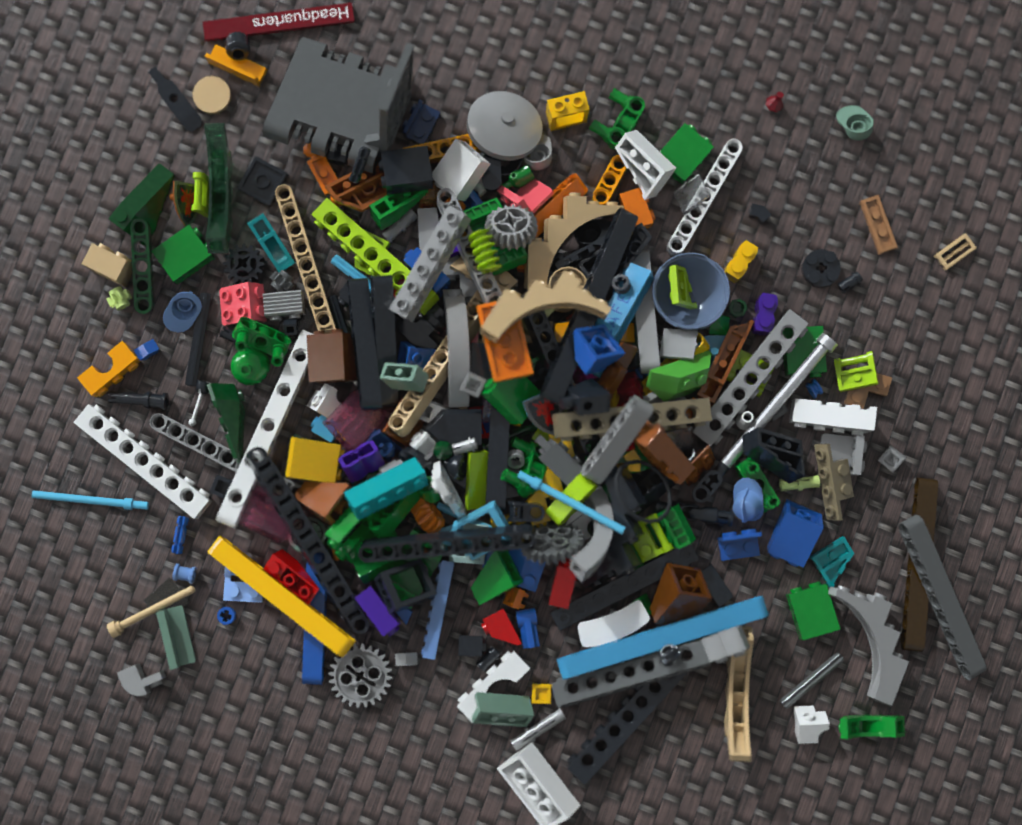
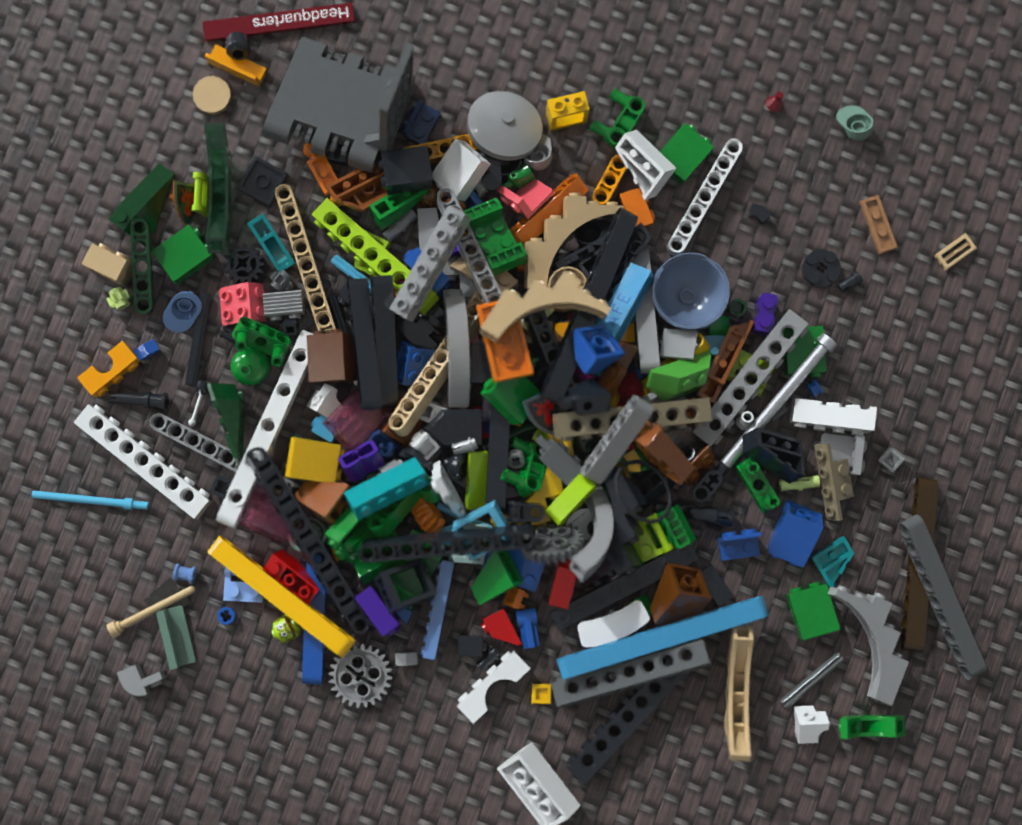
(180, 534): blue axle -> none
(182, 108): black piece -> none
(285, 629): none -> lime head
(359, 164): black axle -> none
(404, 377): sand green brick -> none
(443, 450): dark green tile -> none
(473, 384): light grey tile -> none
(483, 251): lime piece -> none
(502, 709): sand green panel -> none
(511, 227): light grey gear -> none
(536, 483): medium azure bar -> none
(538, 729): light grey pin -> none
(615, 283): black bush -> none
(669, 653): black plate -> none
(680, 287): lime wing -> none
(691, 194): clear piece -> none
(725, 643): light grey brick -> none
(742, 258): yellow brick -> none
(748, 500): medium blue piece -> none
(856, 377): lime plate -> none
(859, 396): medium nougat plate -> none

